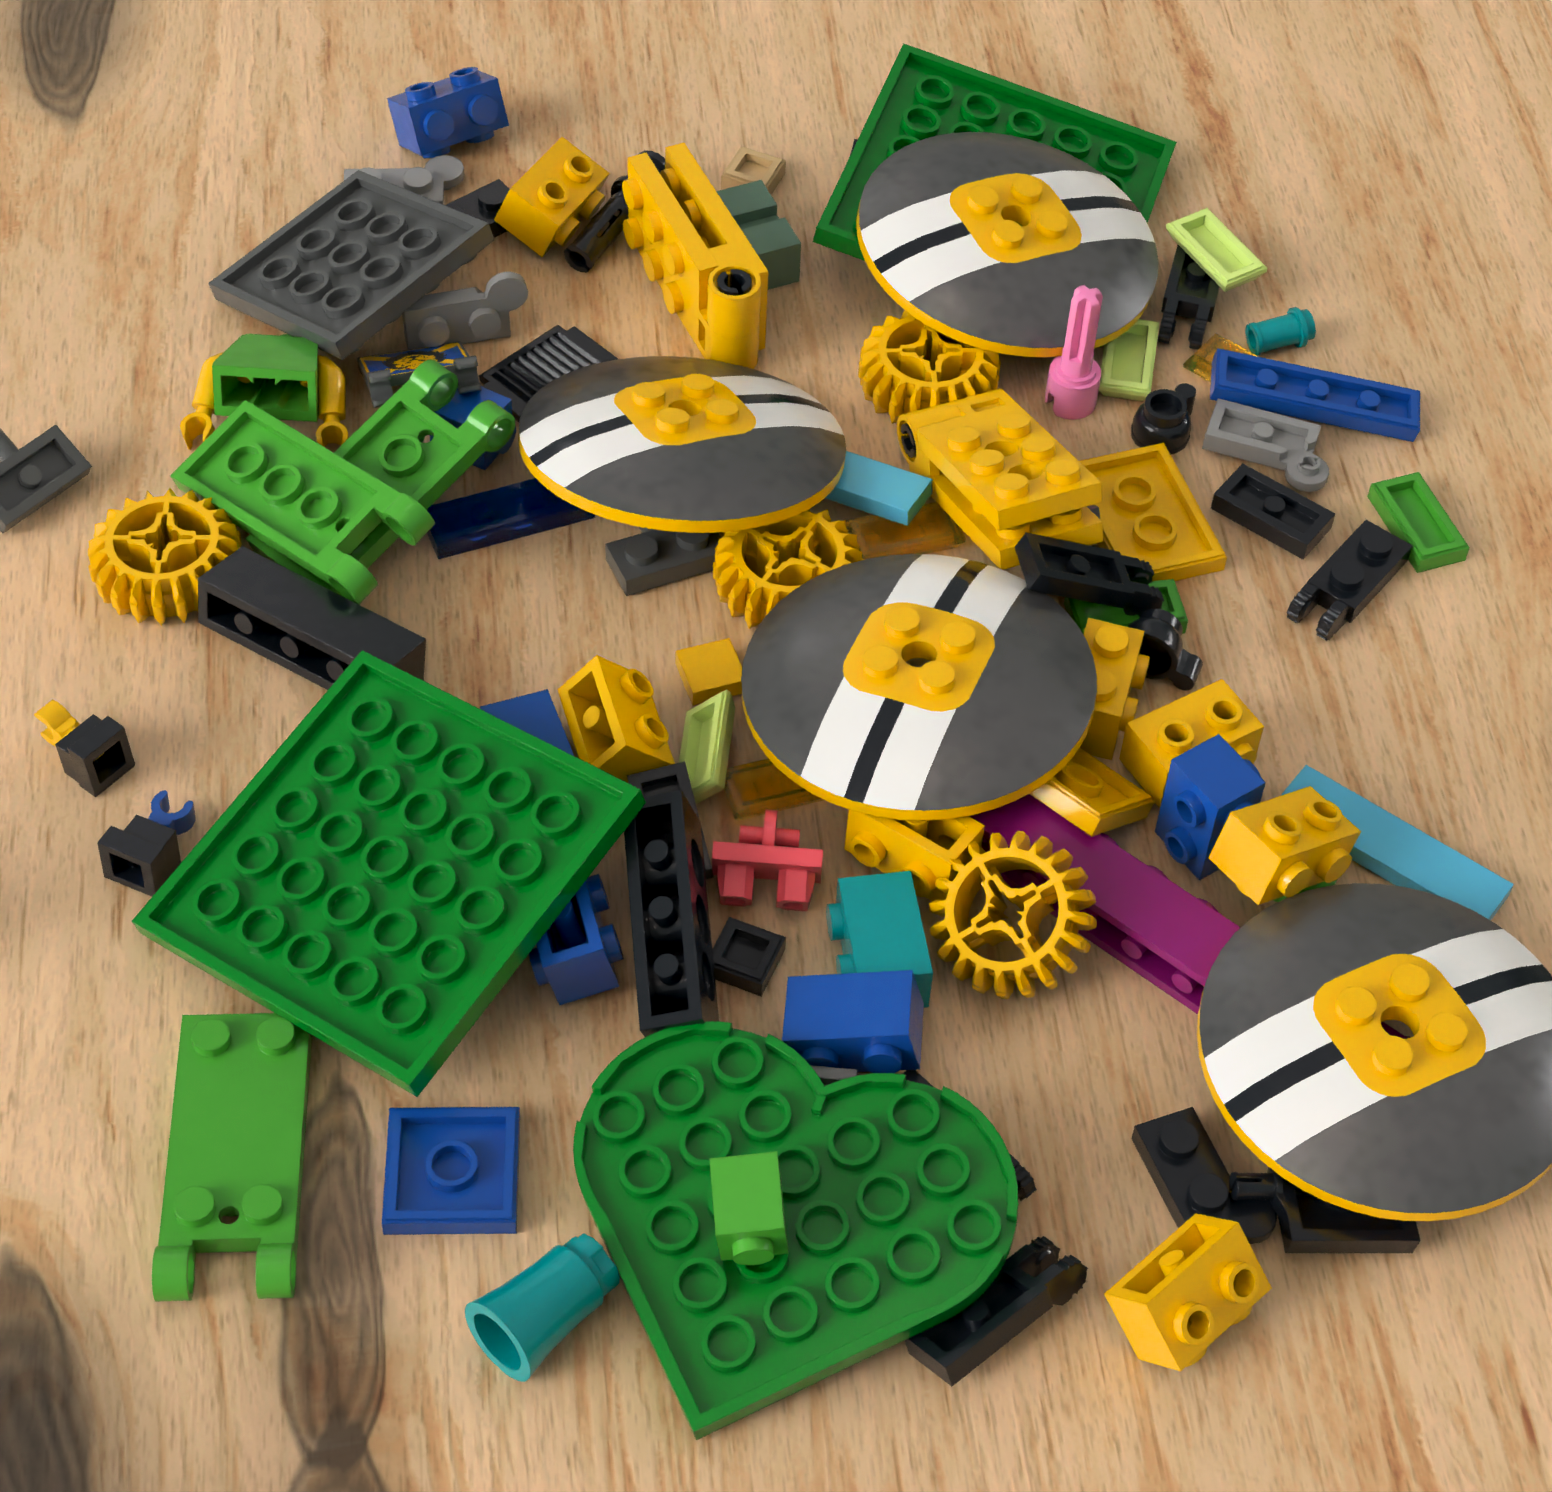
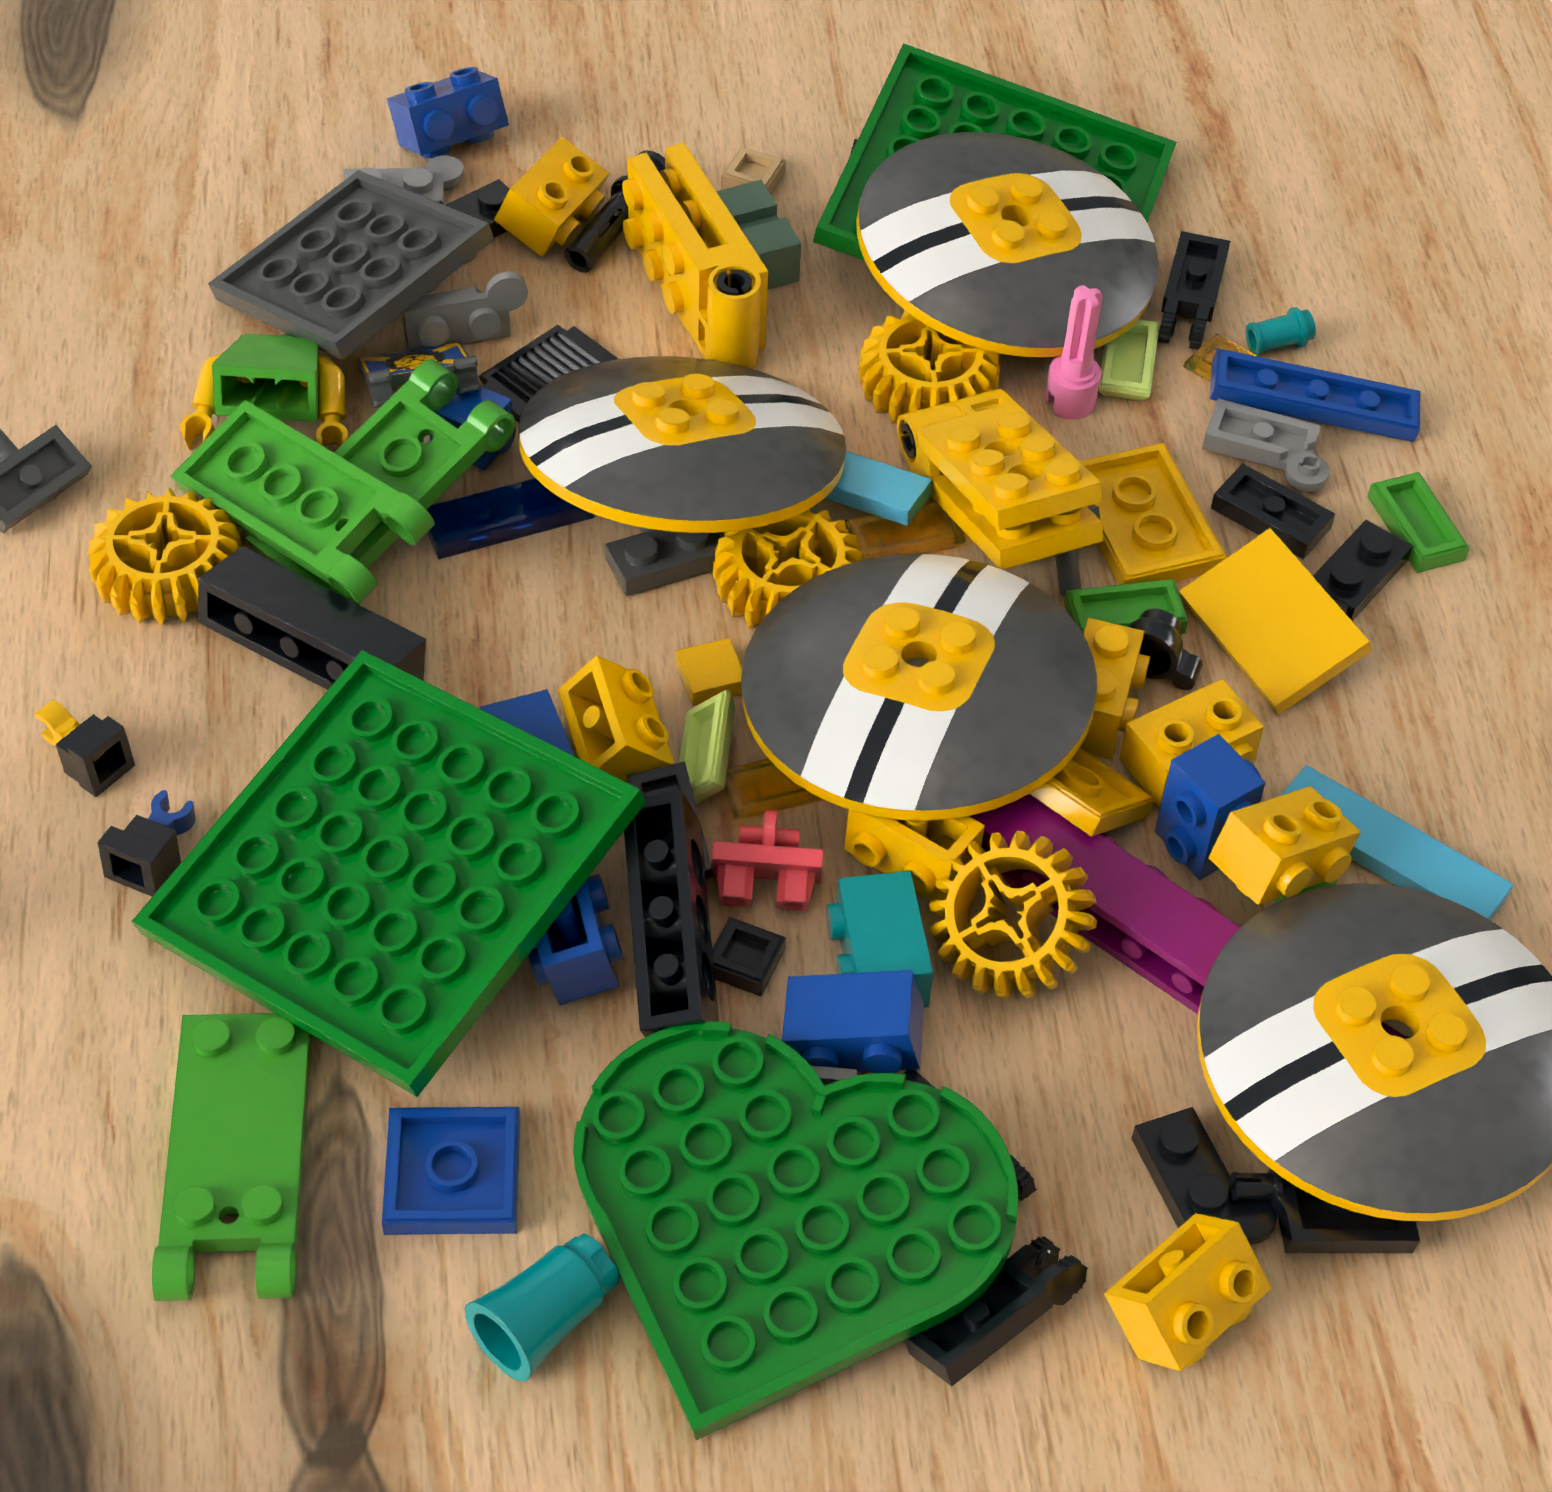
(749, 1207): bright green brick -> none
(1087, 573): black hinge -> none
(1165, 418): black piece -> none
(1216, 249): yellowish green tile -> none
(1275, 621): none -> yellow tile

